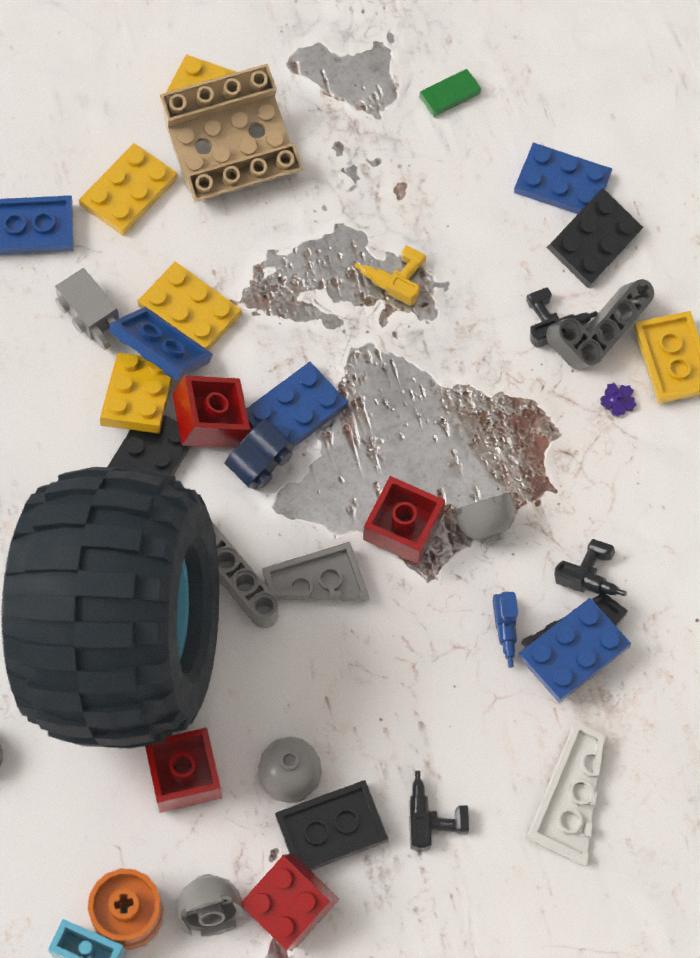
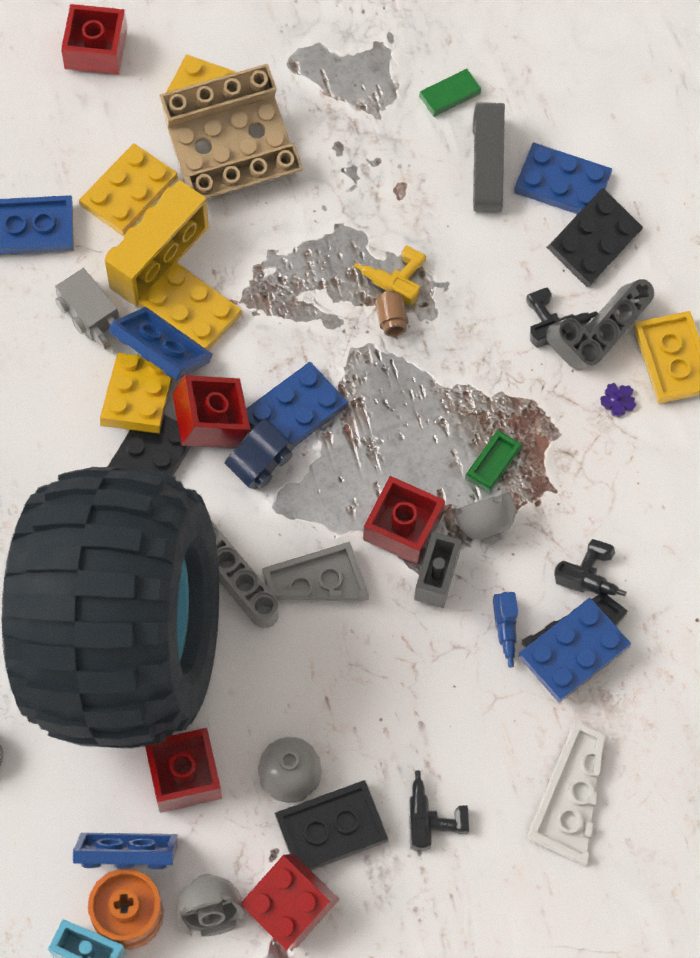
(94, 39): none -> red brick
(125, 850): none -> blue plate
(157, 241): none -> yellow brick
(391, 313): none -> medium nougat brick
(437, 569): none -> dark grey brick
(488, 156): none -> dark grey beam
(493, 461): none -> green tile

